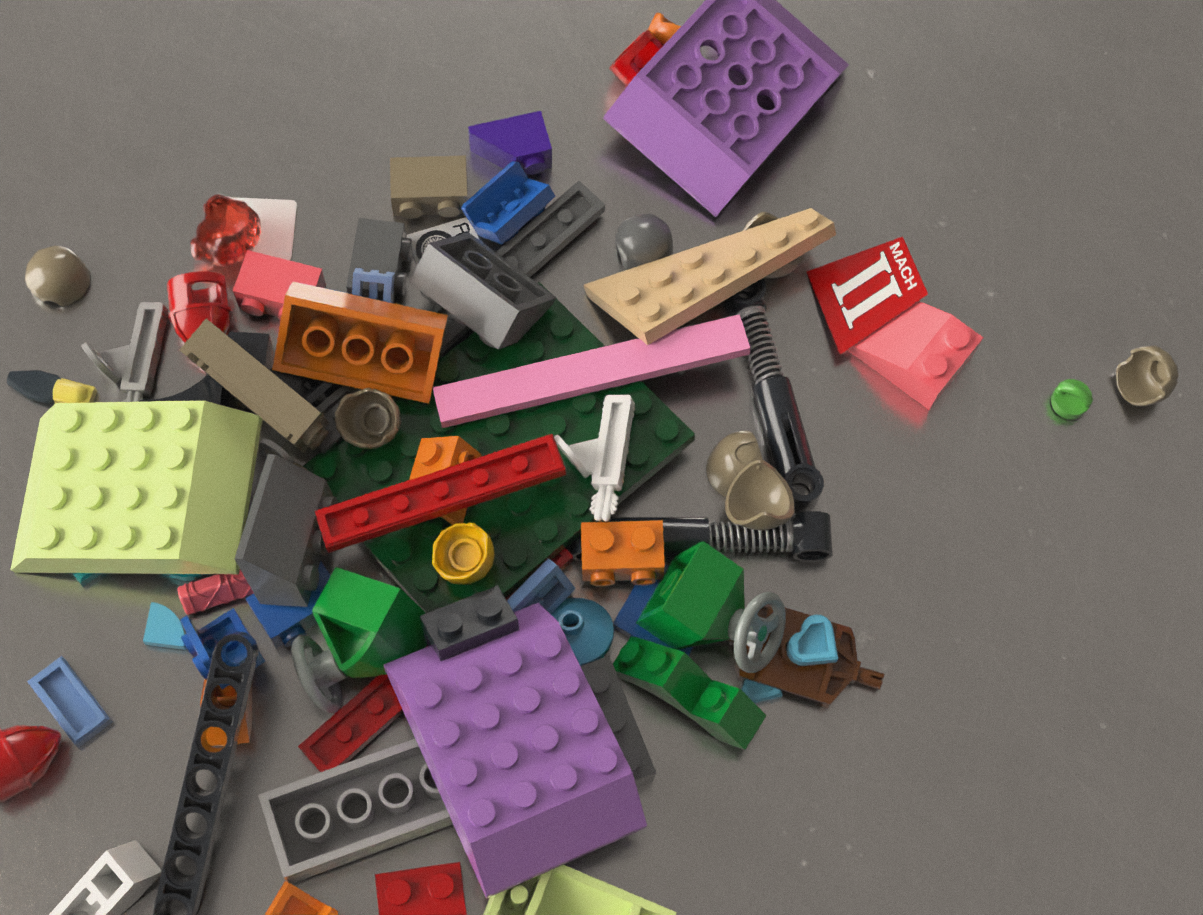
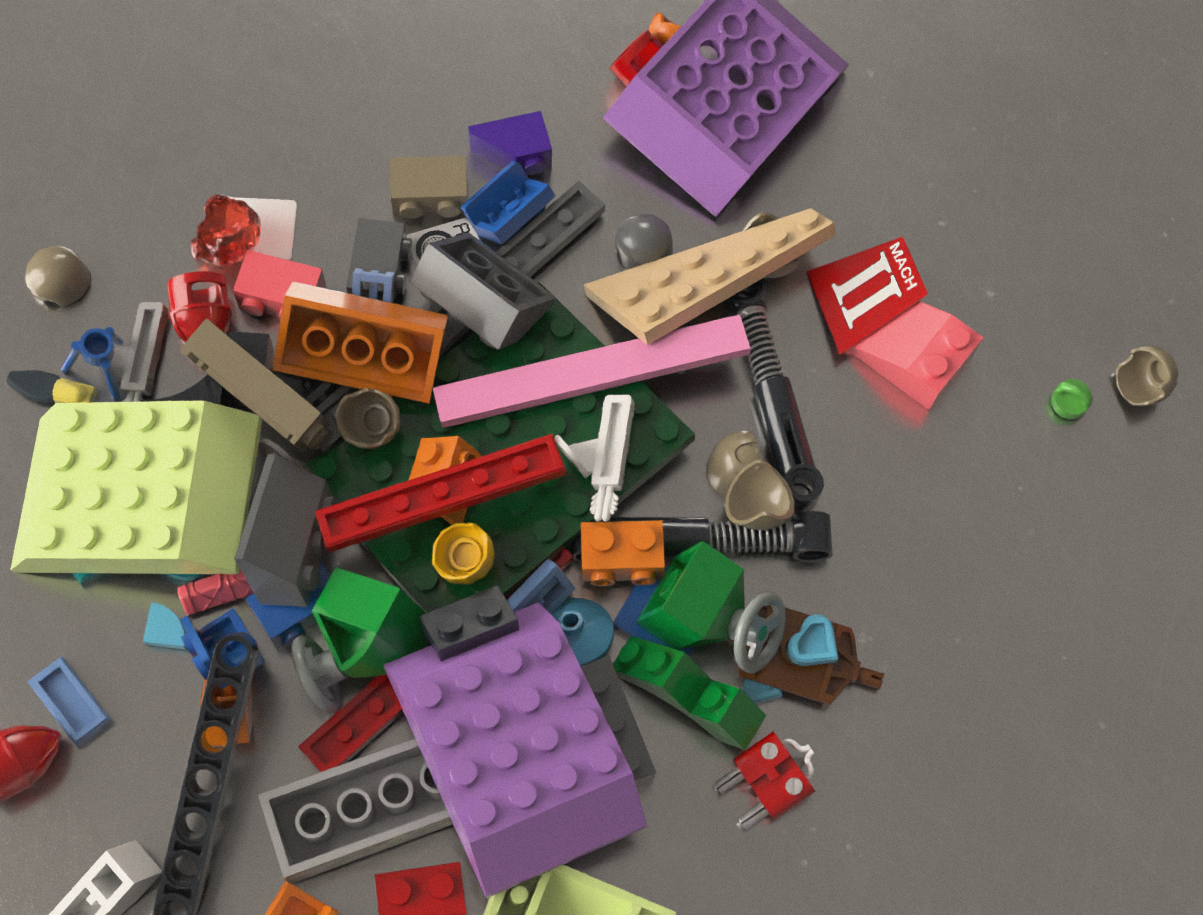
(97, 350): none -> blue plant
(771, 776): none -> red piece

